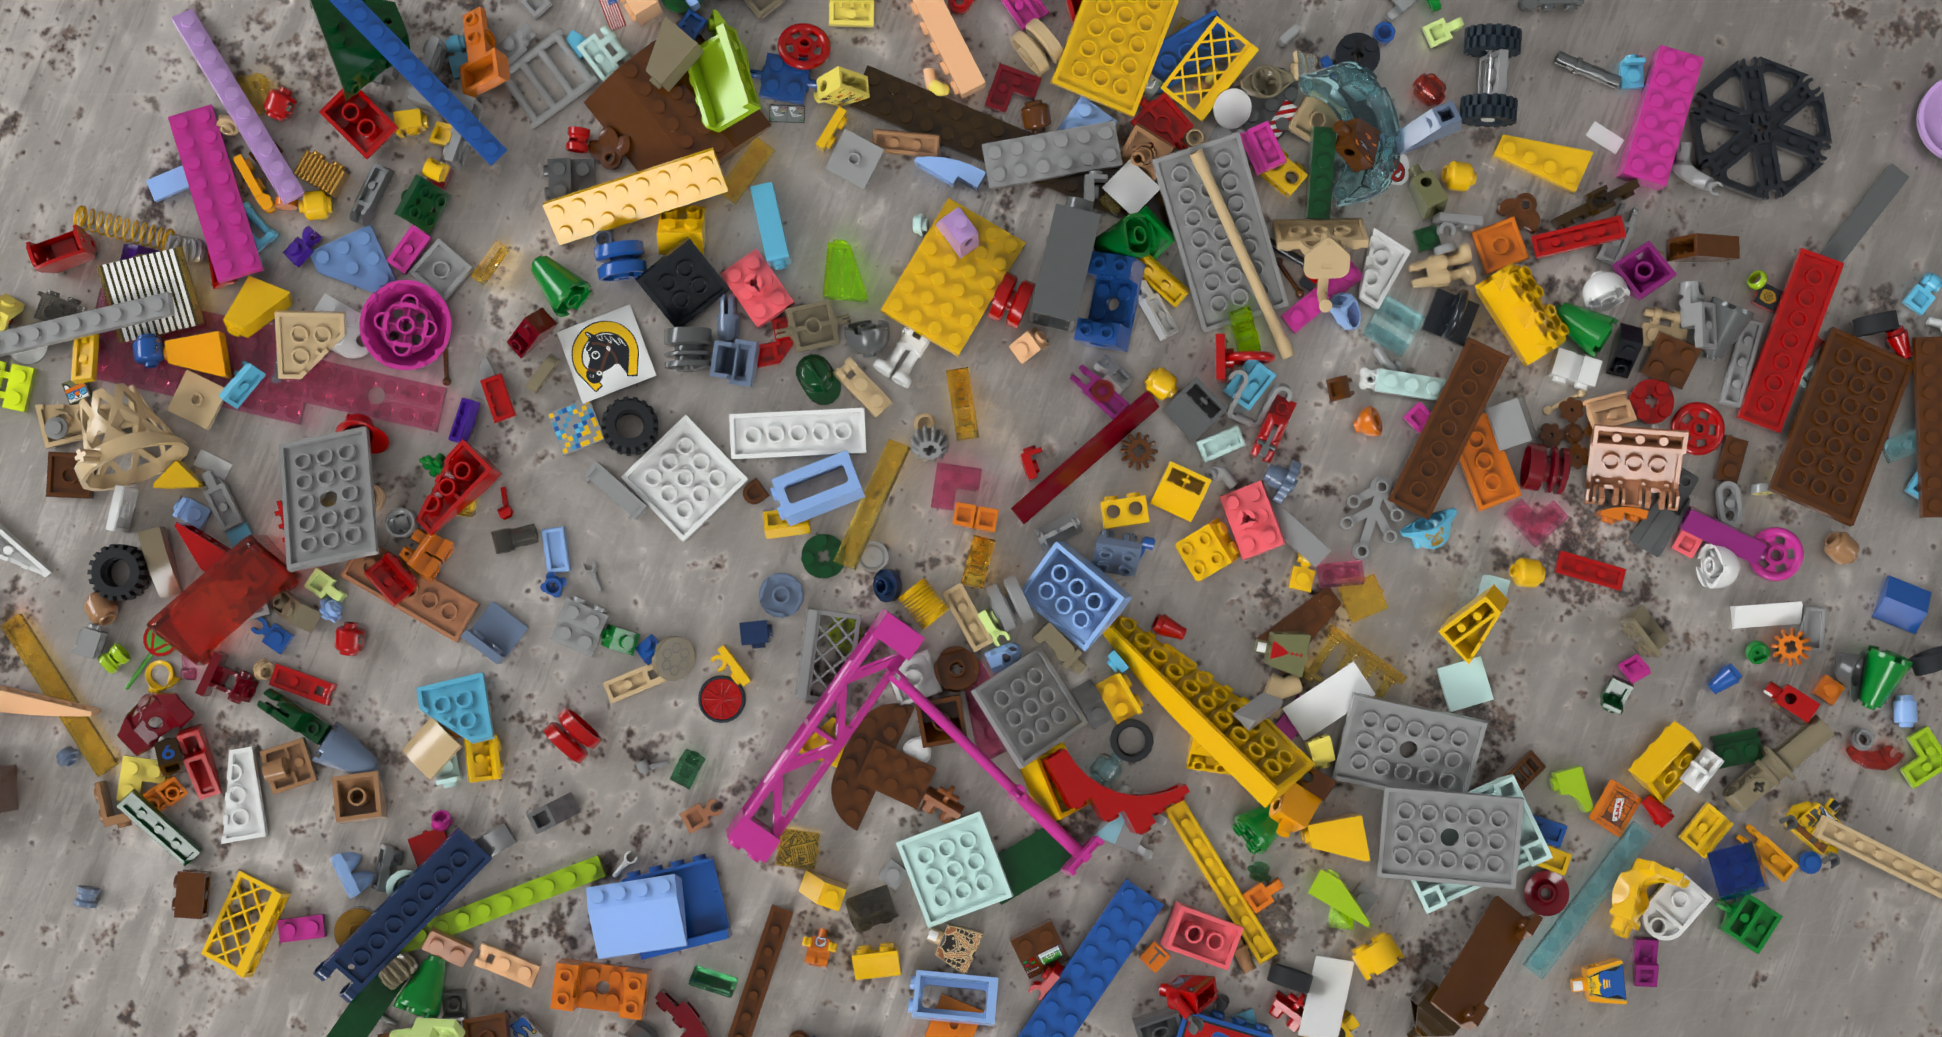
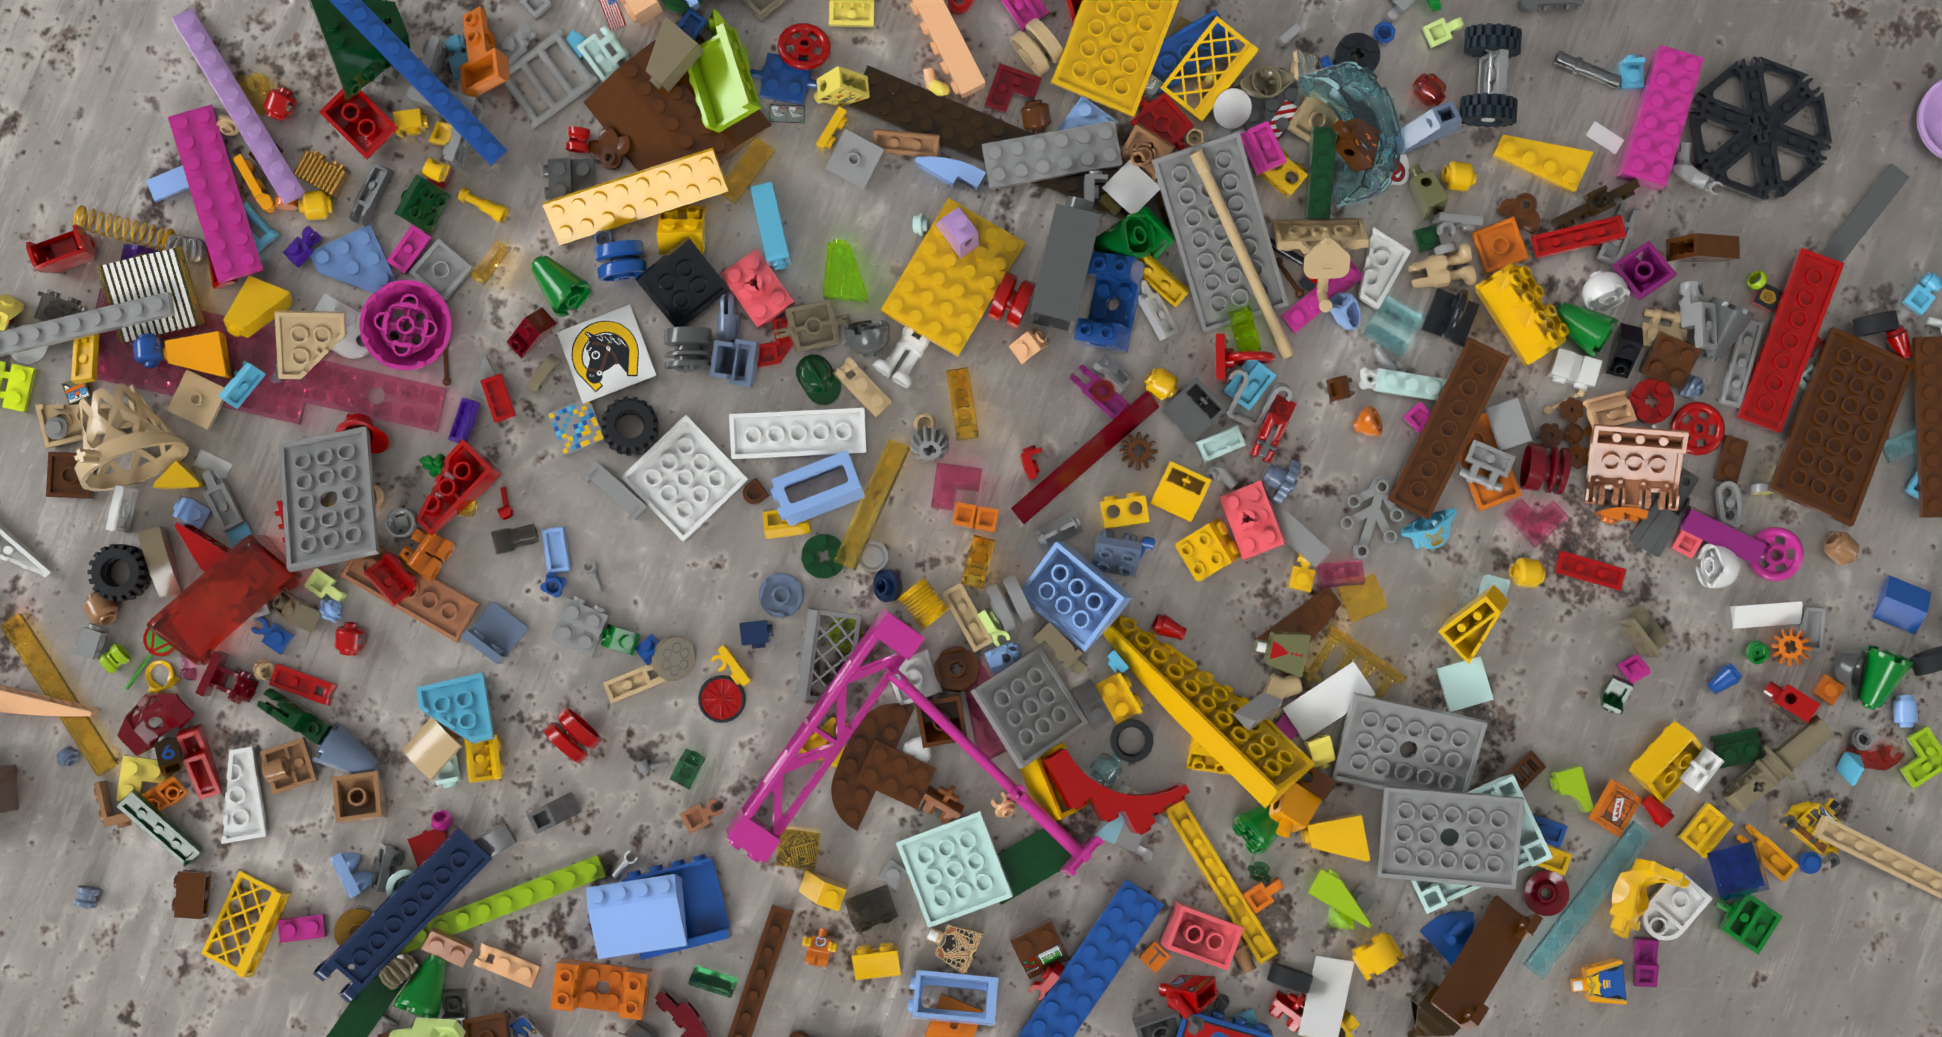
(497, 211): none -> yellow piece
(1004, 809): none -> light nougat plate
(1449, 933): none -> blue shield
(1489, 459): none -> light grey plate
(1693, 387): none -> sand blue plate
(1850, 767): none -> medium azure slope

